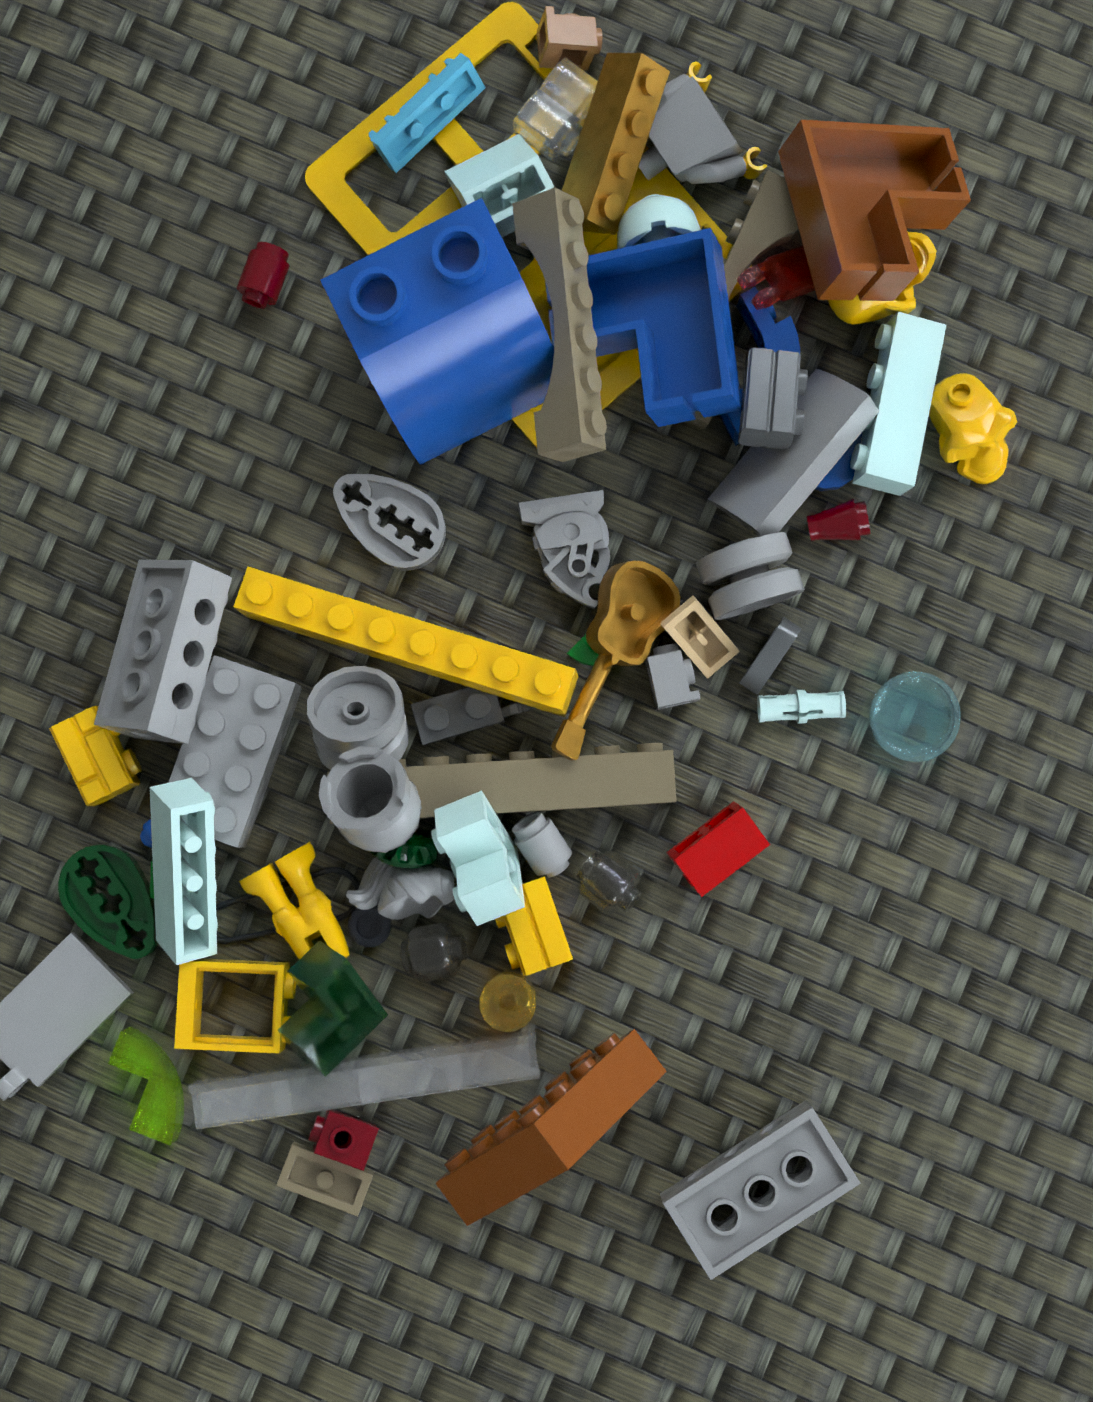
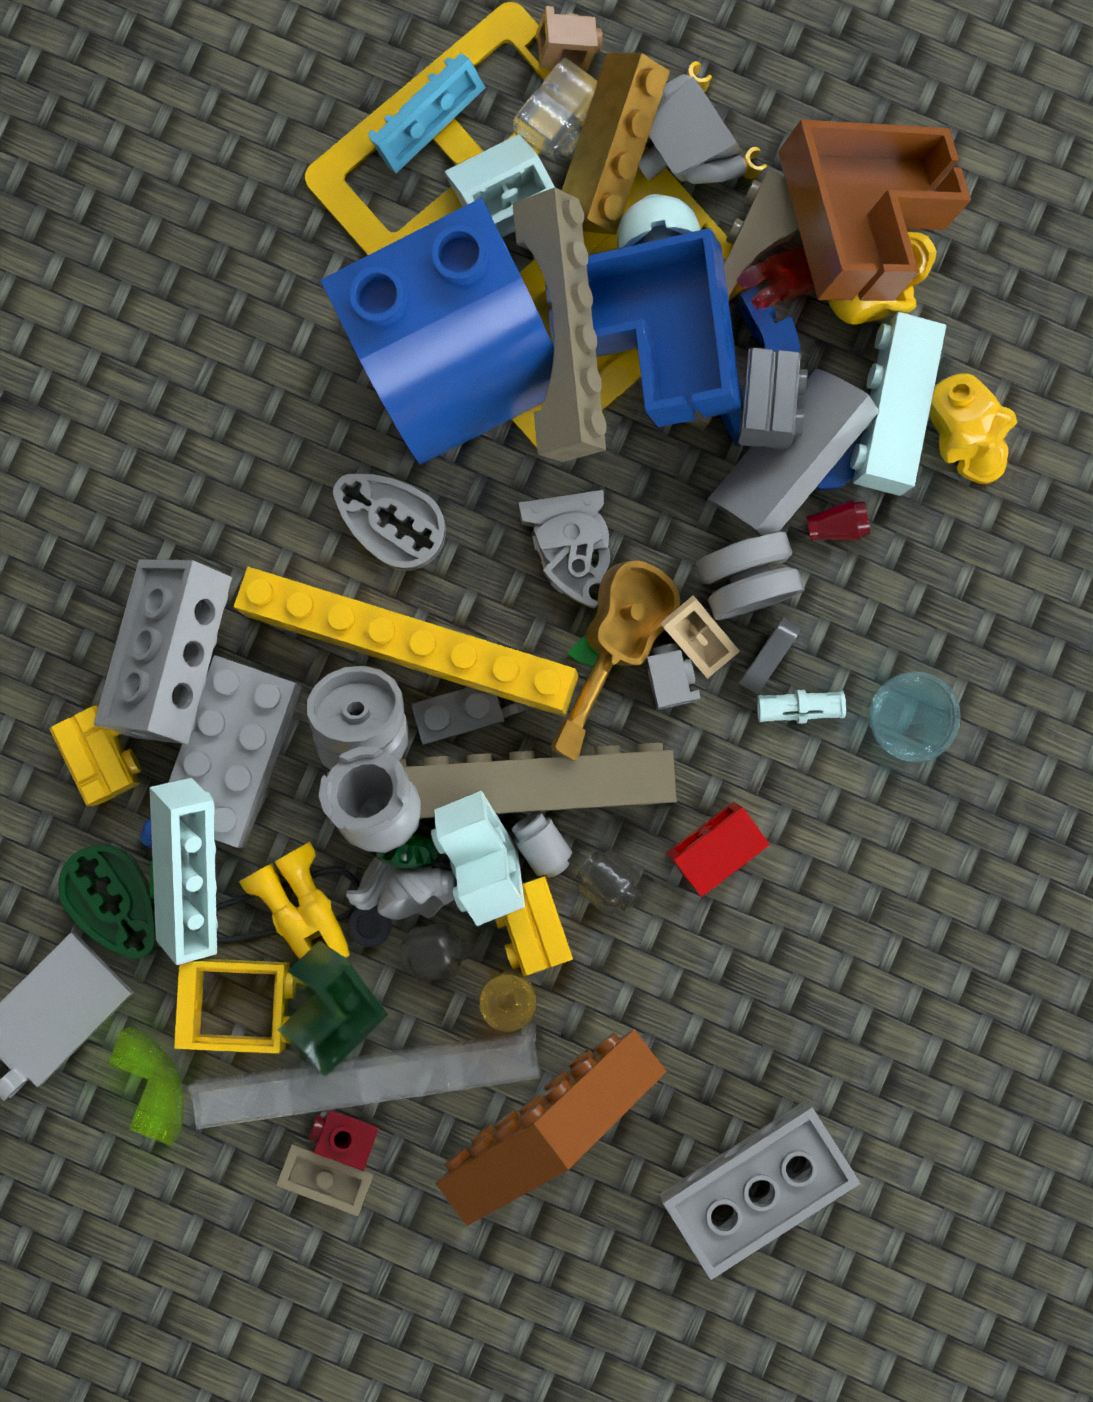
(263, 275): dark red brick -> none

